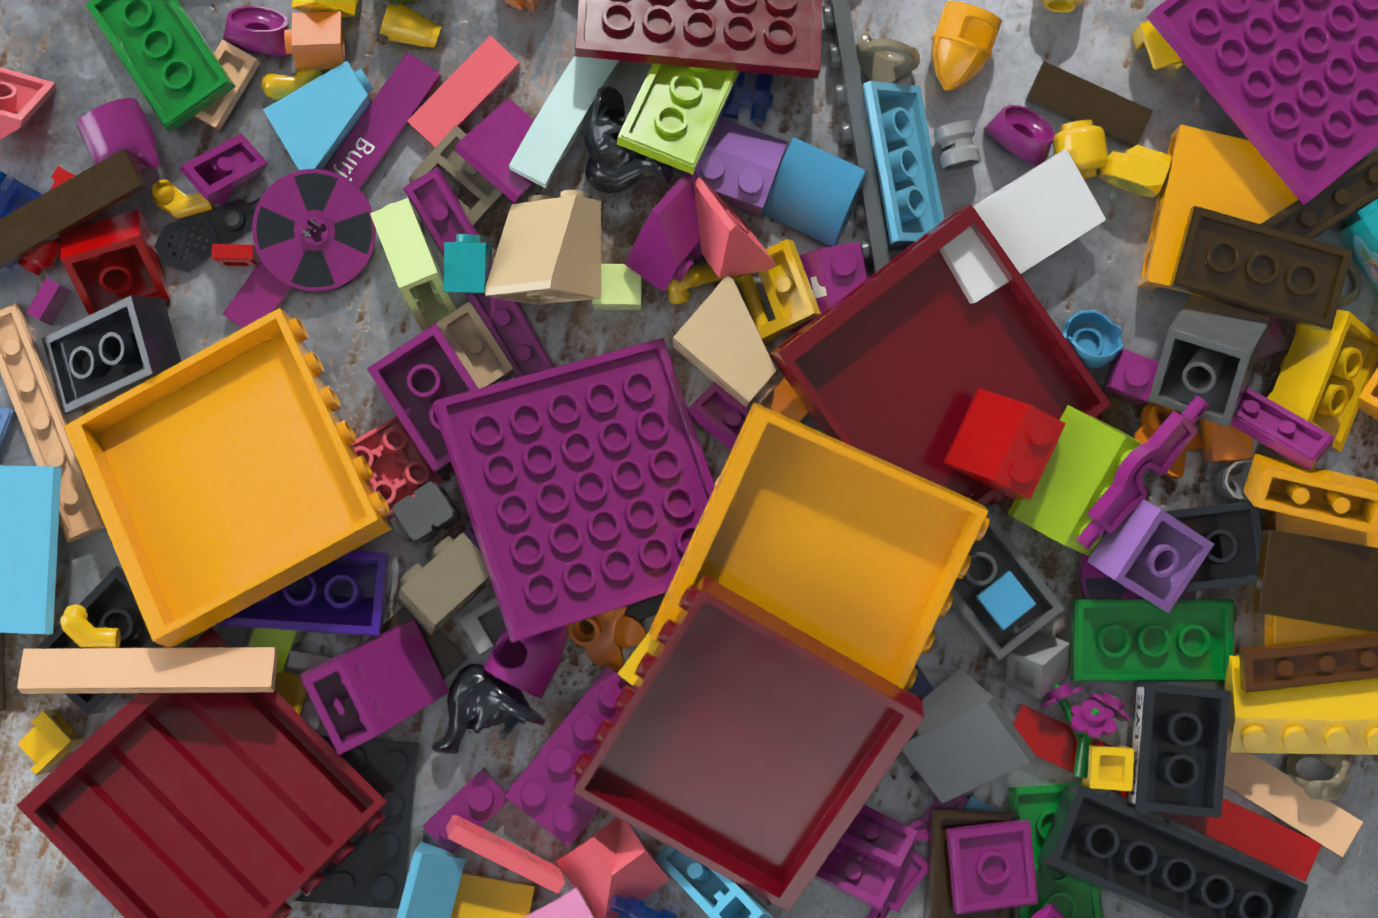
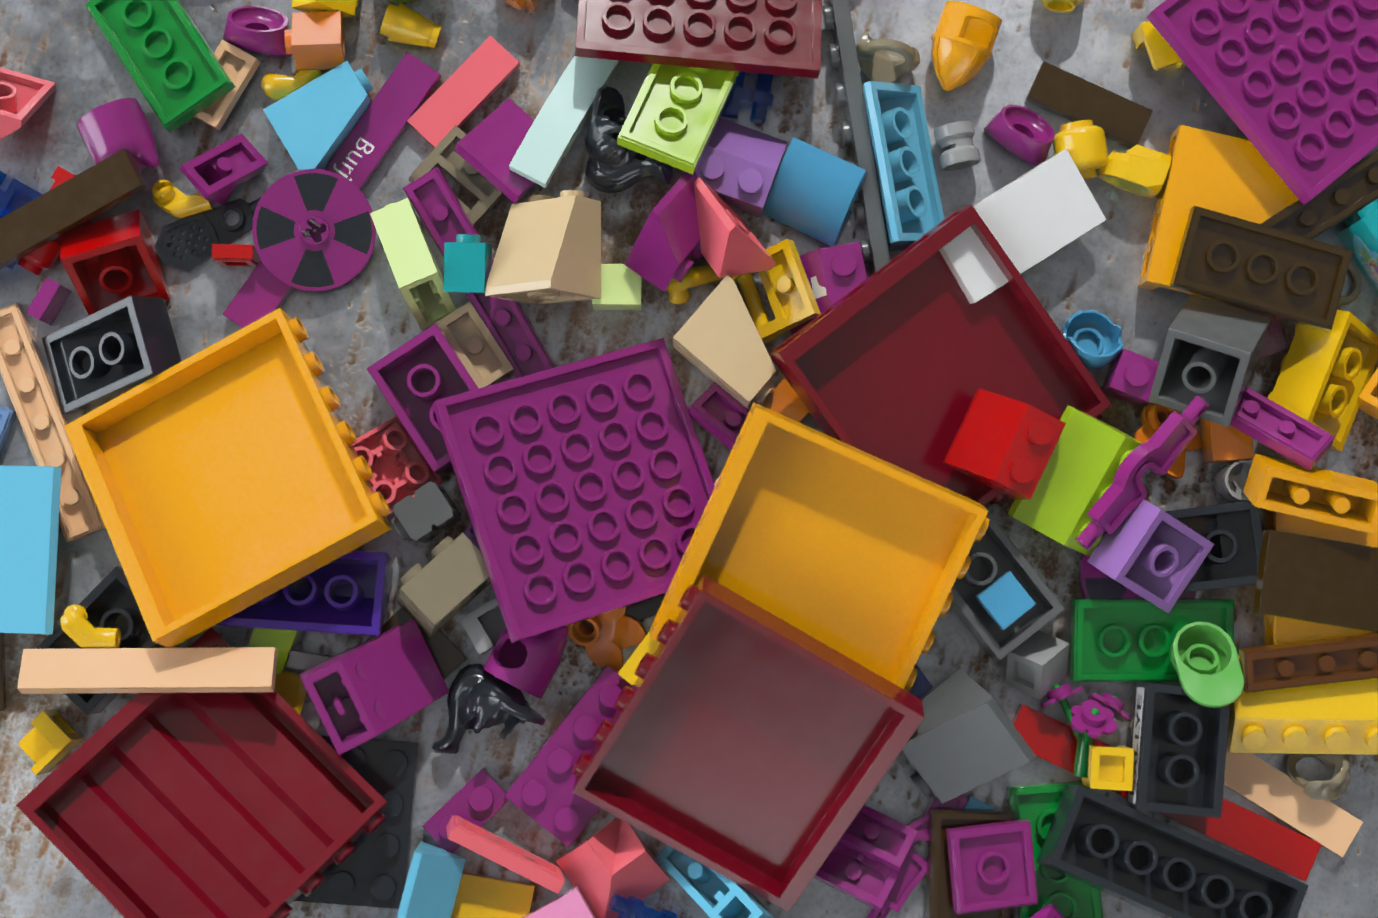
(1207, 664): none -> bright green cap

